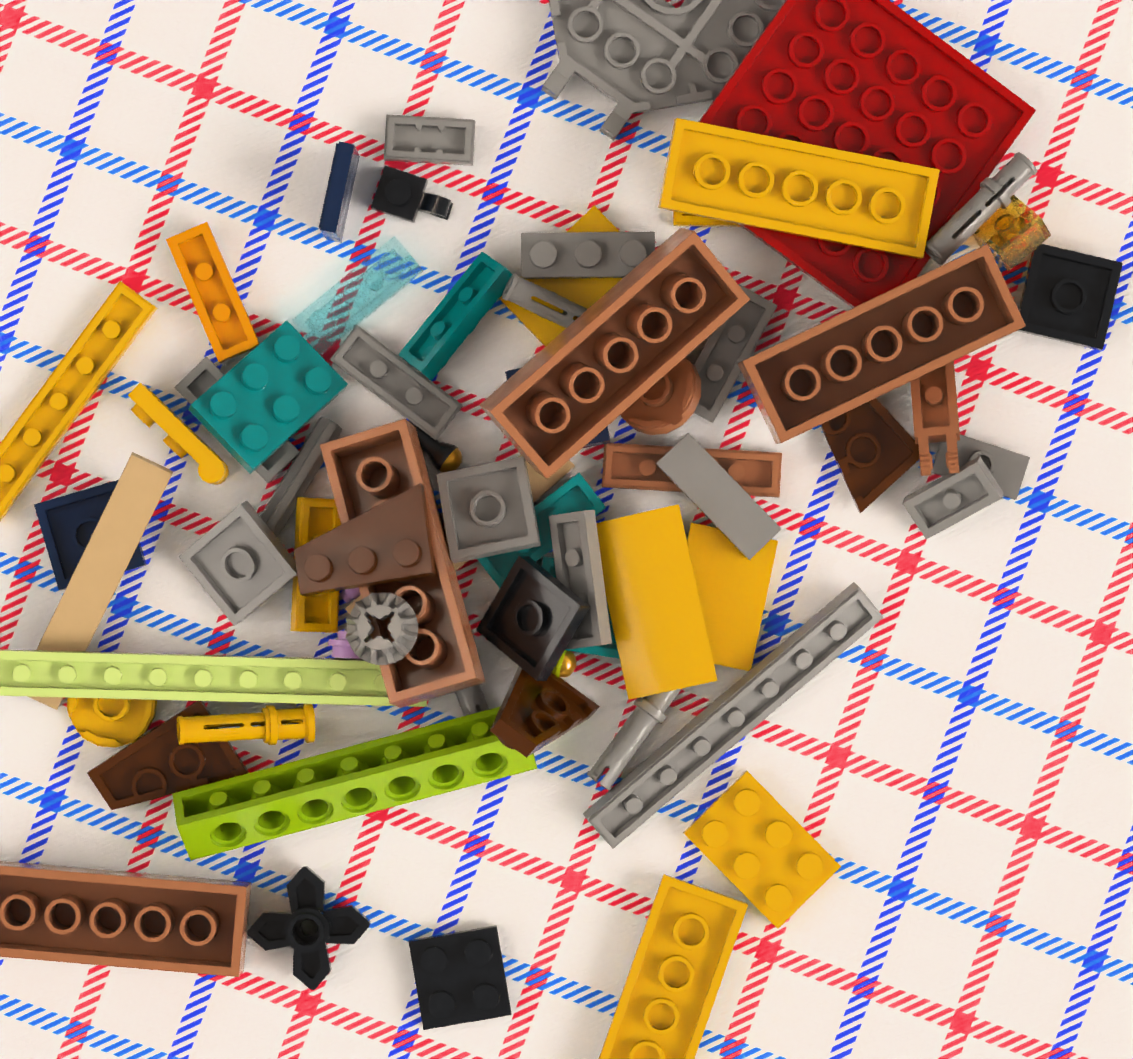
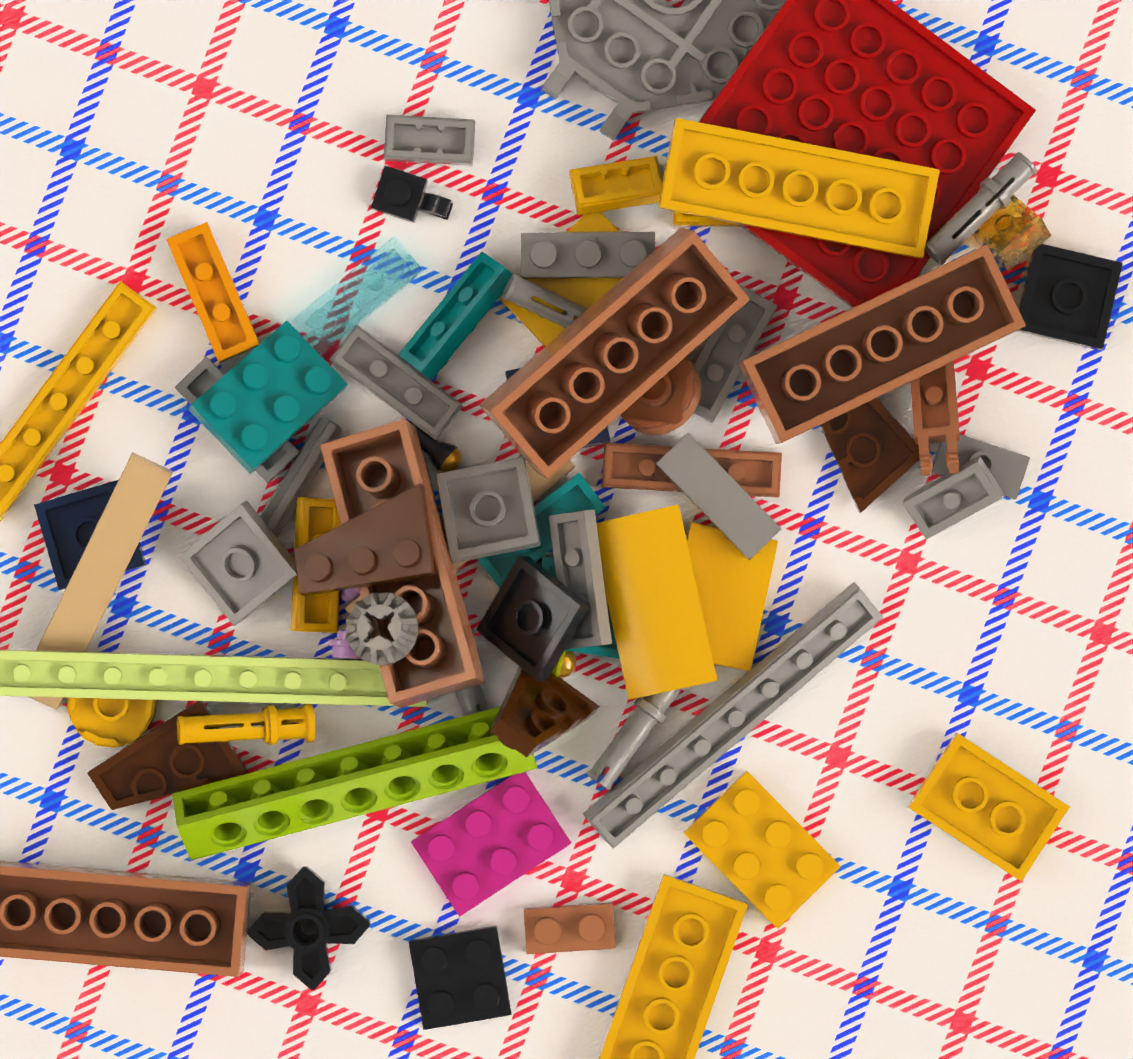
(180, 436): yellow plate -> none
(339, 191): dark blue tile -> none
(491, 842): none -> dark pink plate
(569, 928): none -> nougat plate
(616, 185): none -> yellow plate
(988, 806): none -> yellow plate

